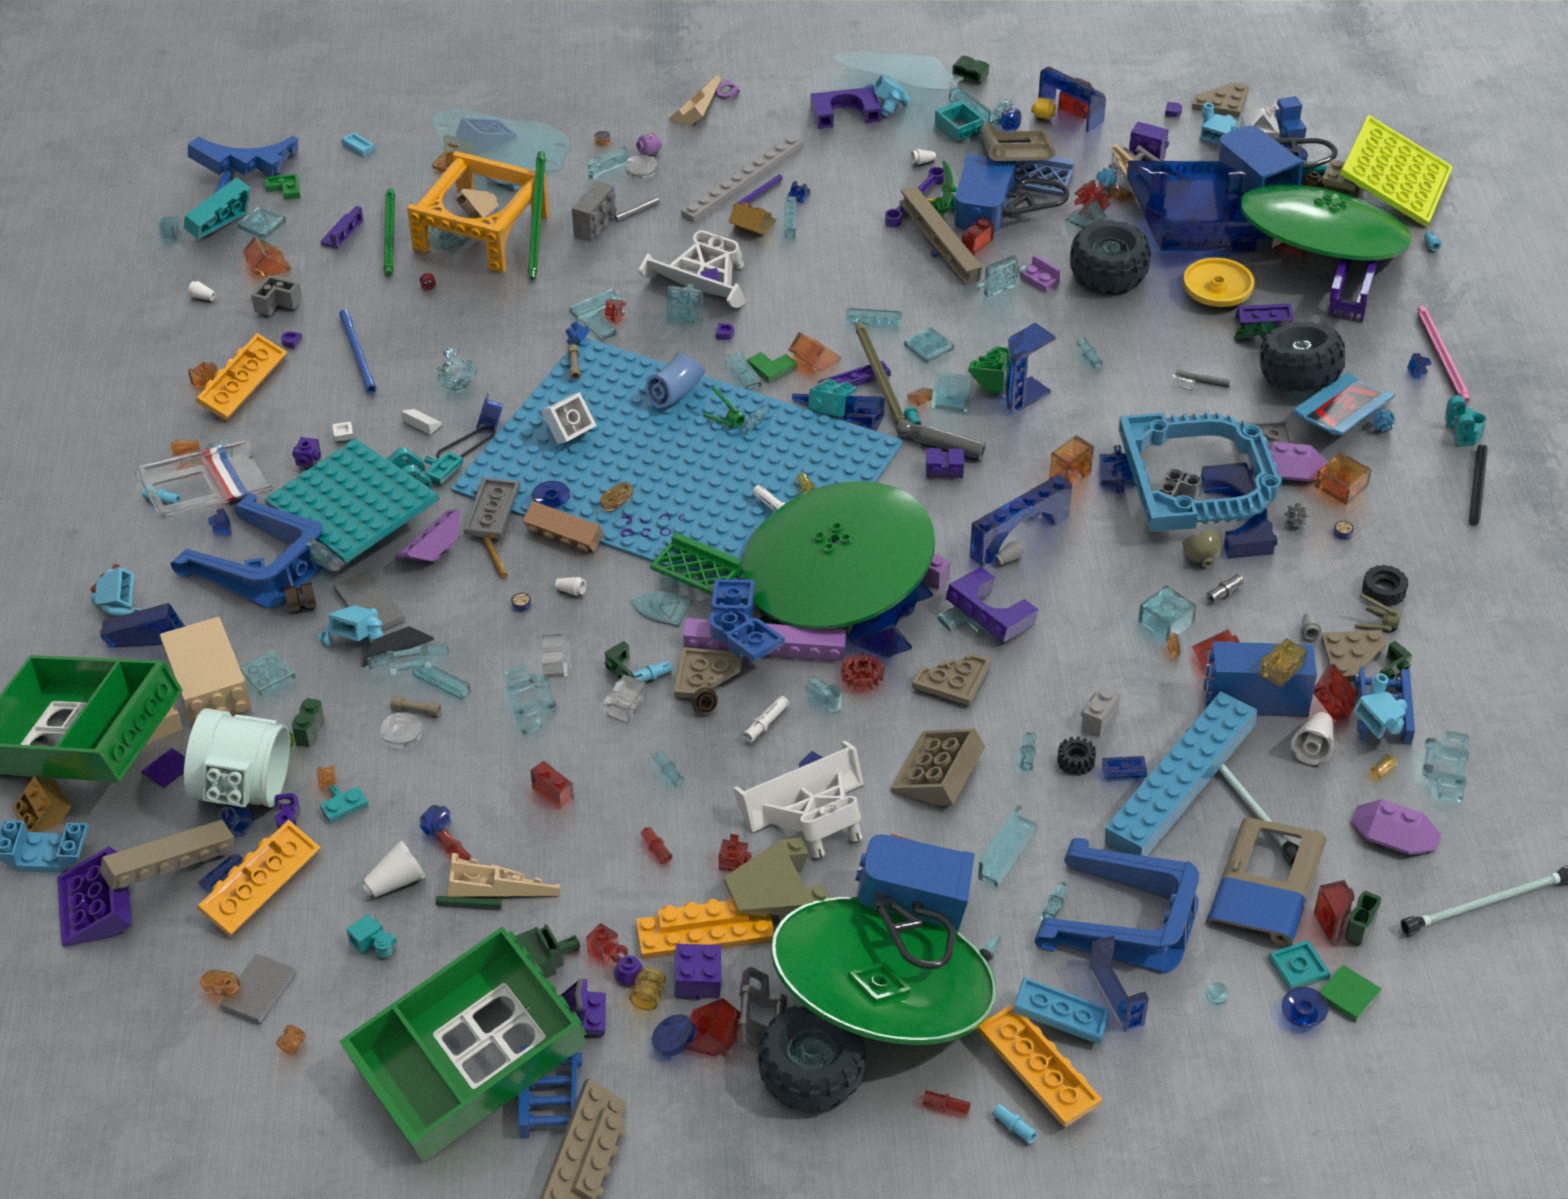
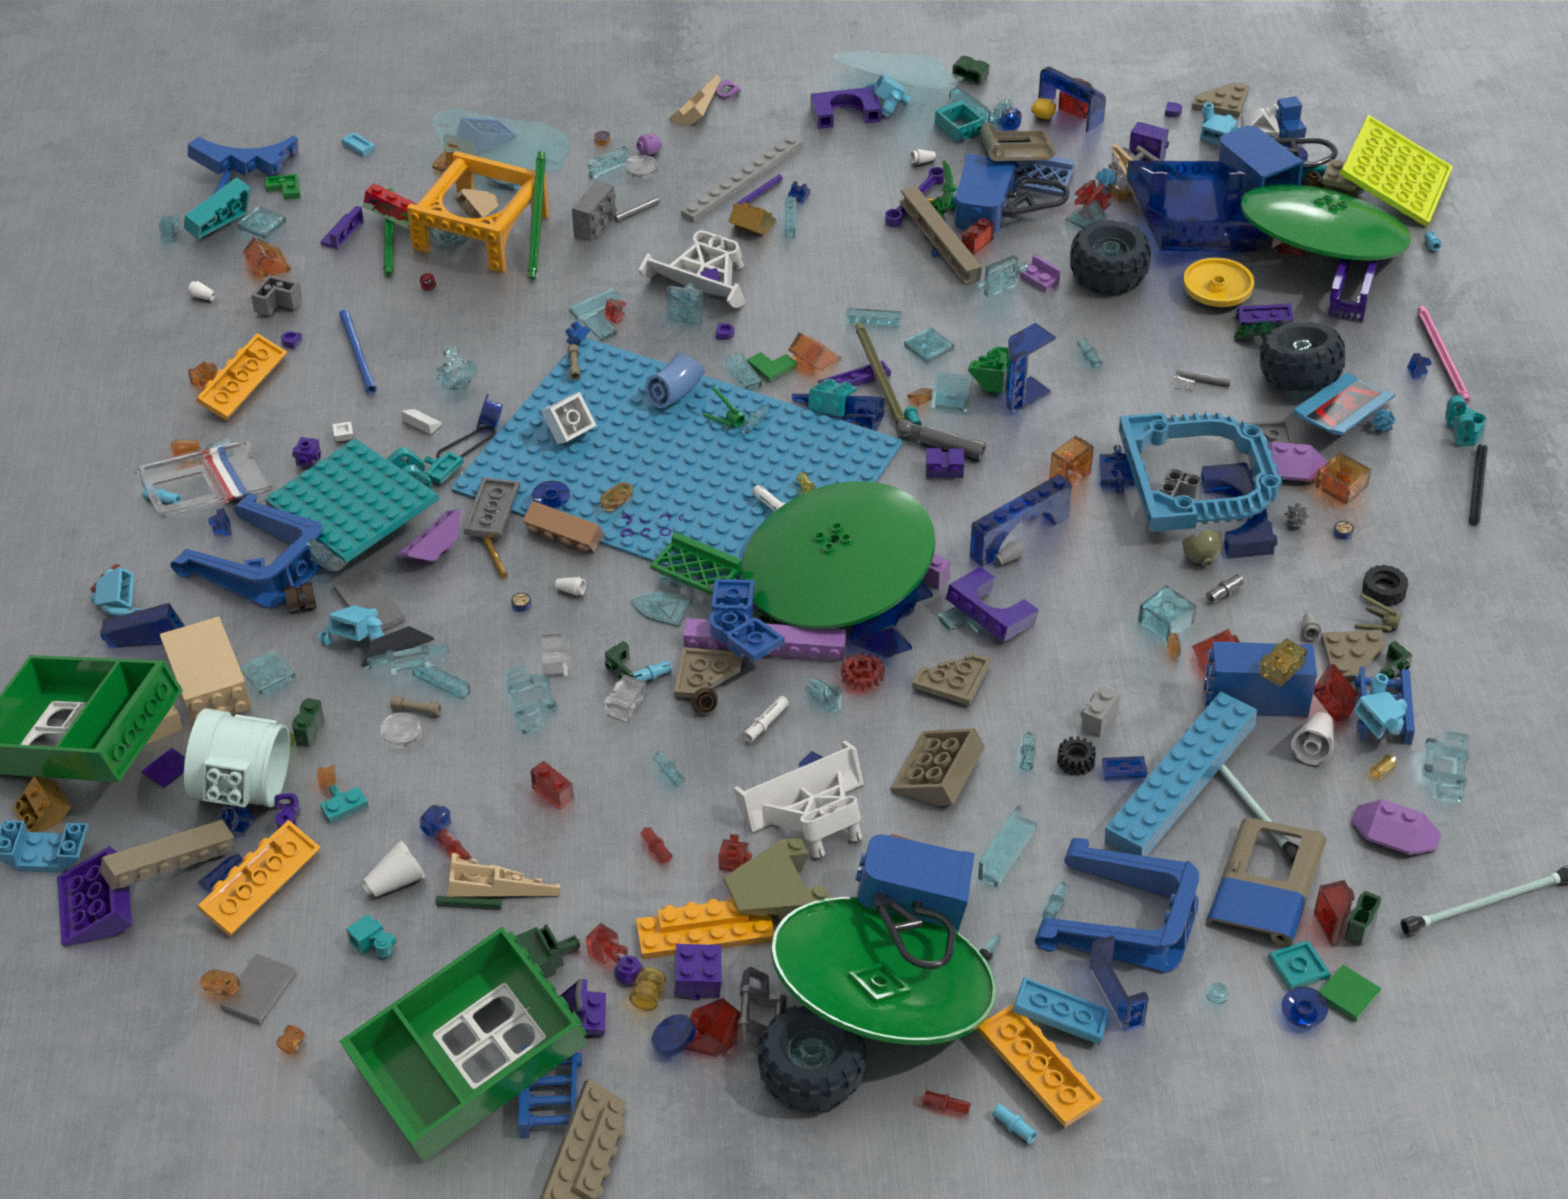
(387, 204): none -> red brick

